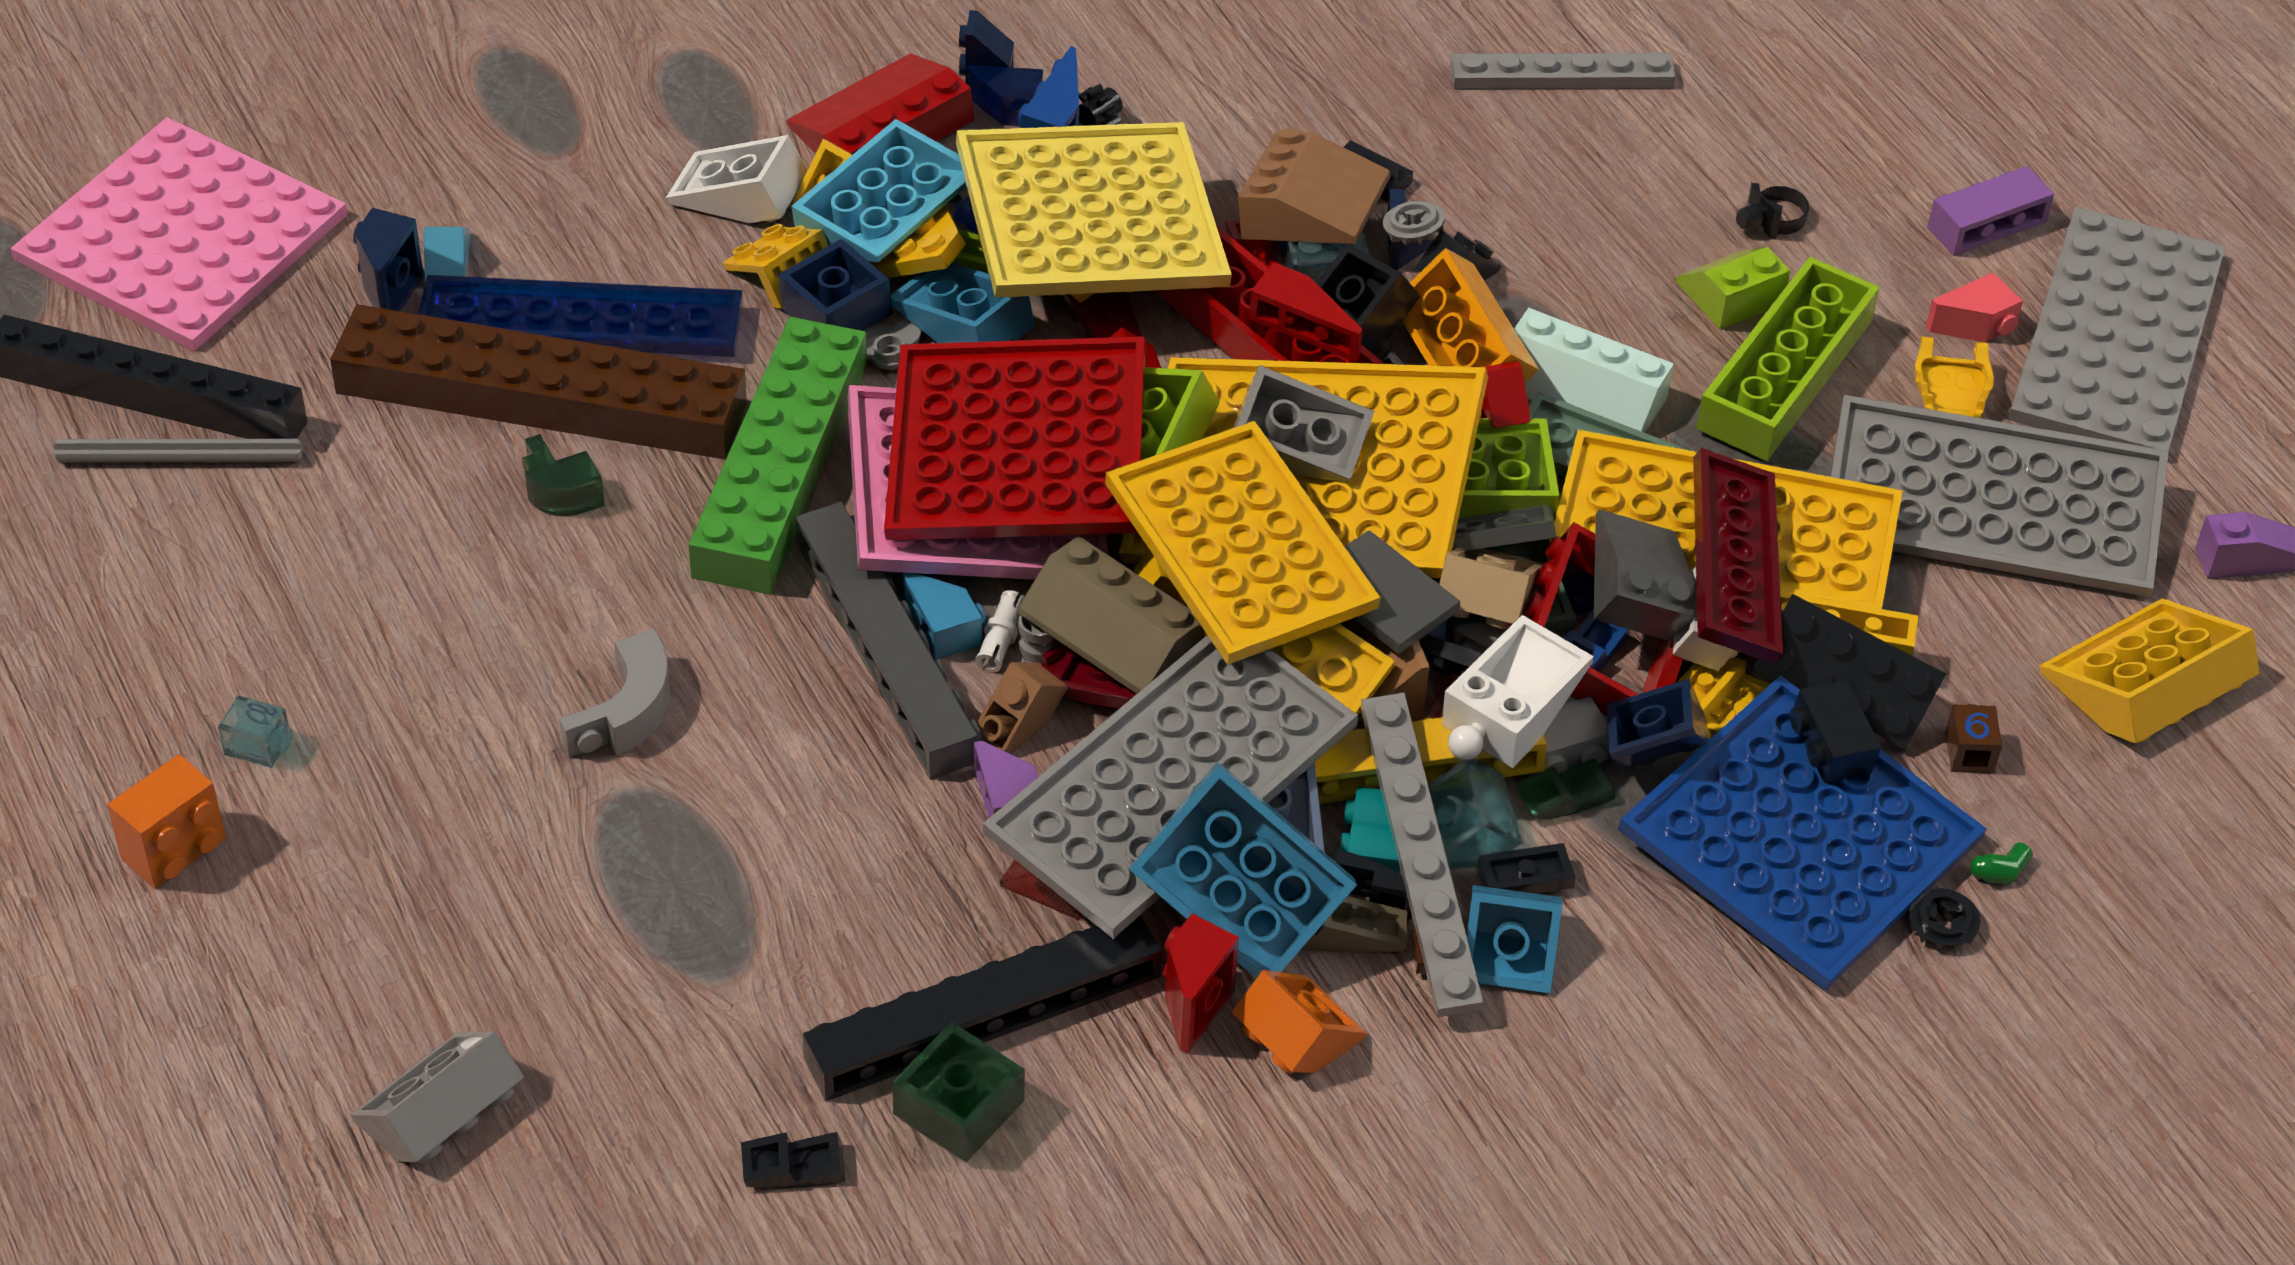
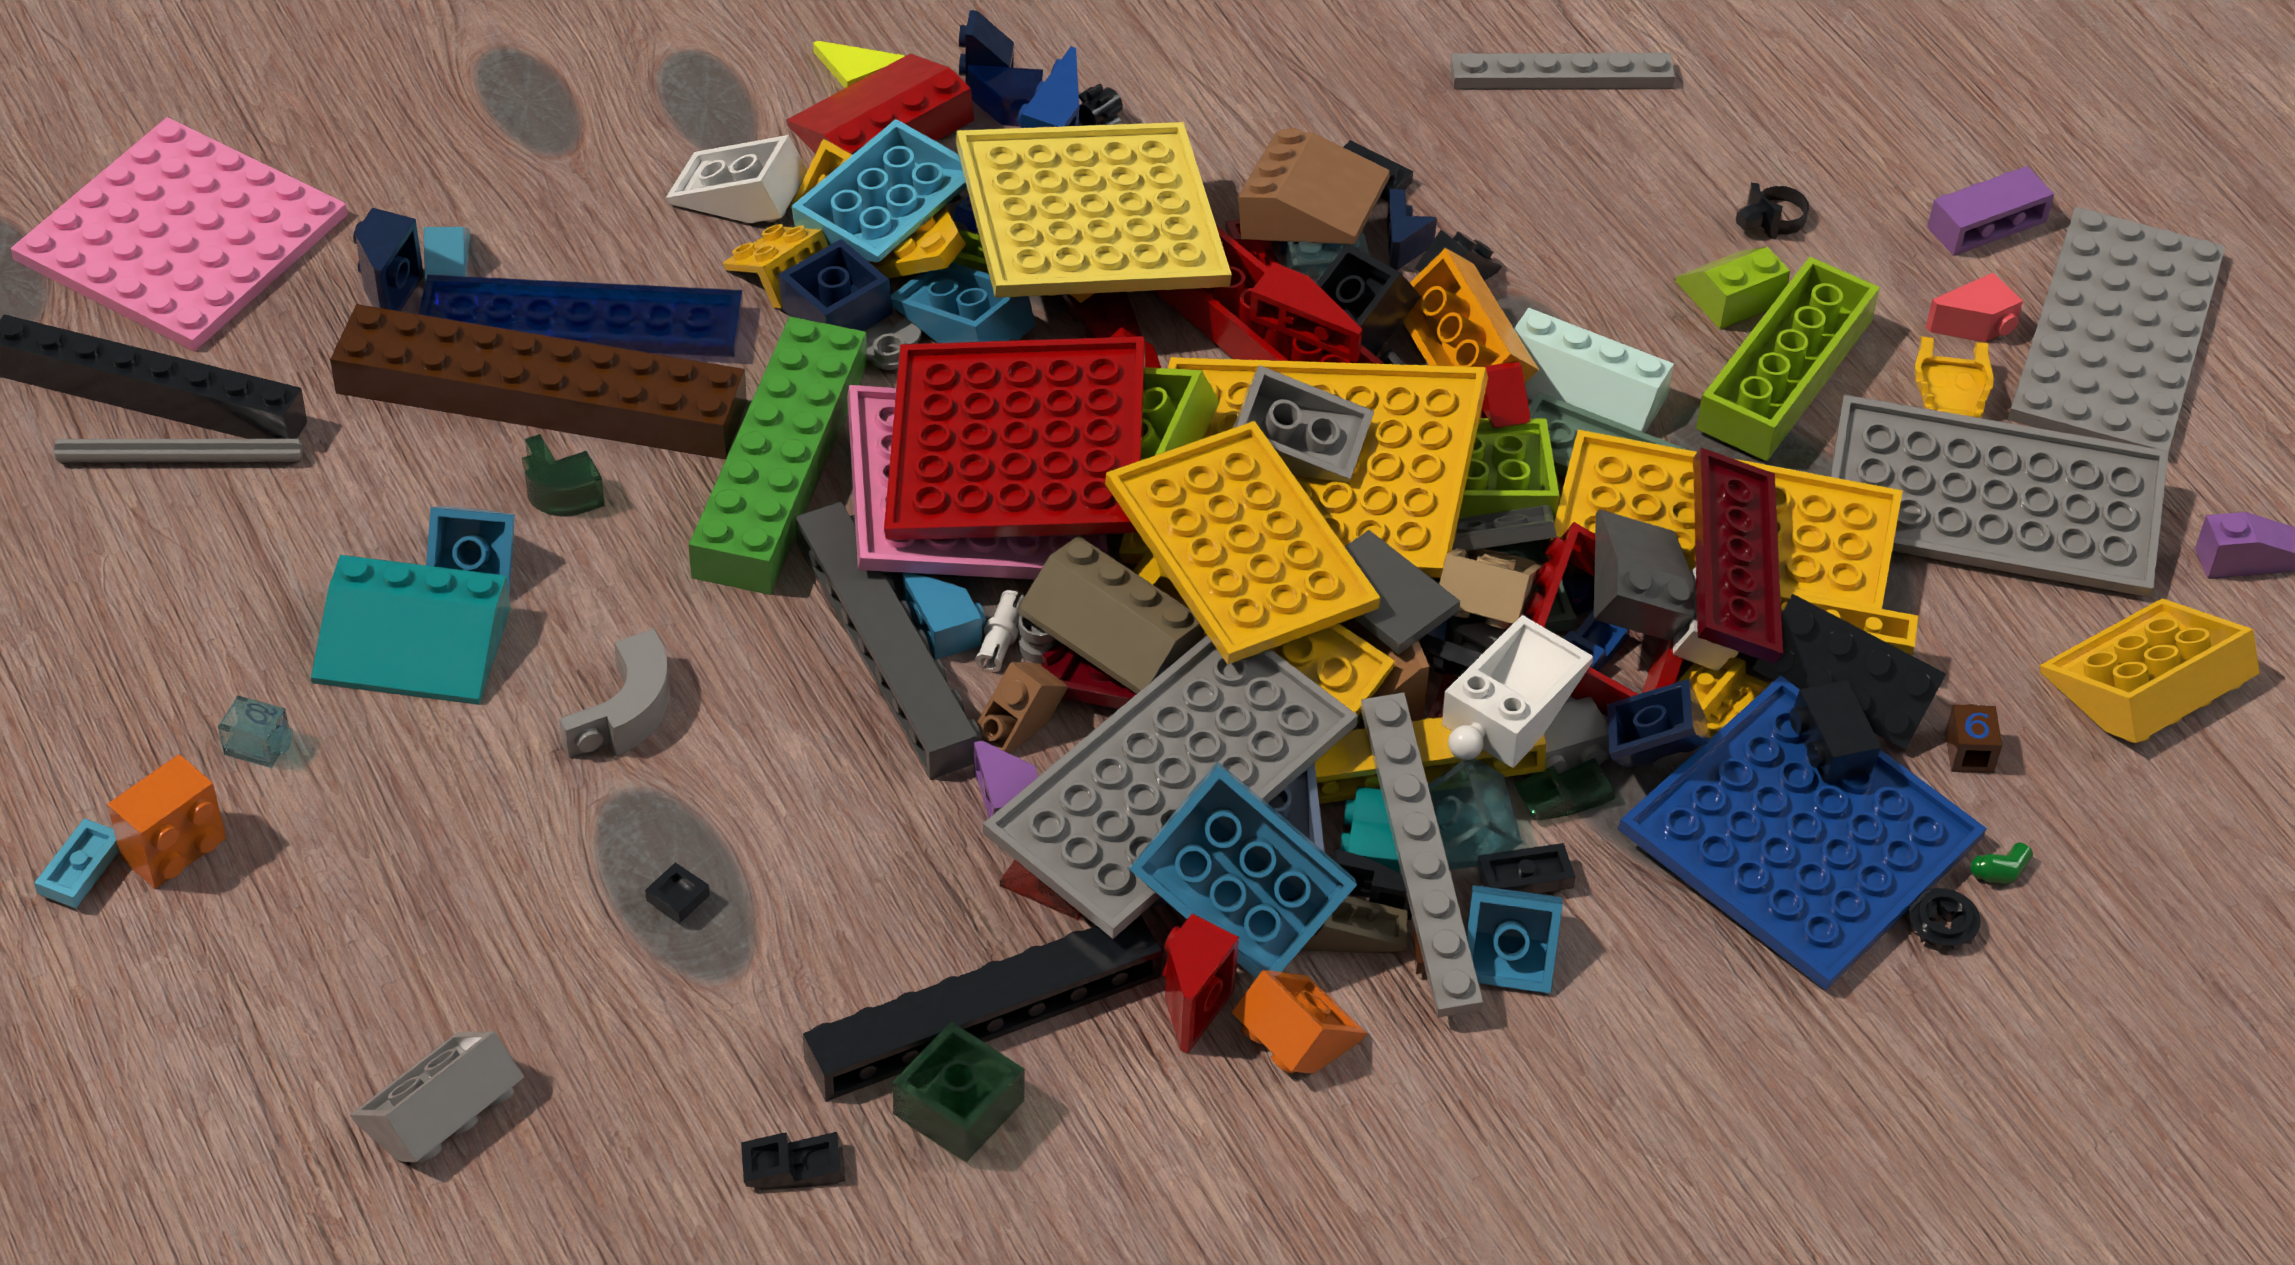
(78, 864): none -> medium azure plate
(410, 629): none -> teal slope
(471, 540): none -> dark azure slope
(677, 892): none -> black plate
(851, 63): none -> neon yellow tile
(1423, 222): light grey gear -> none

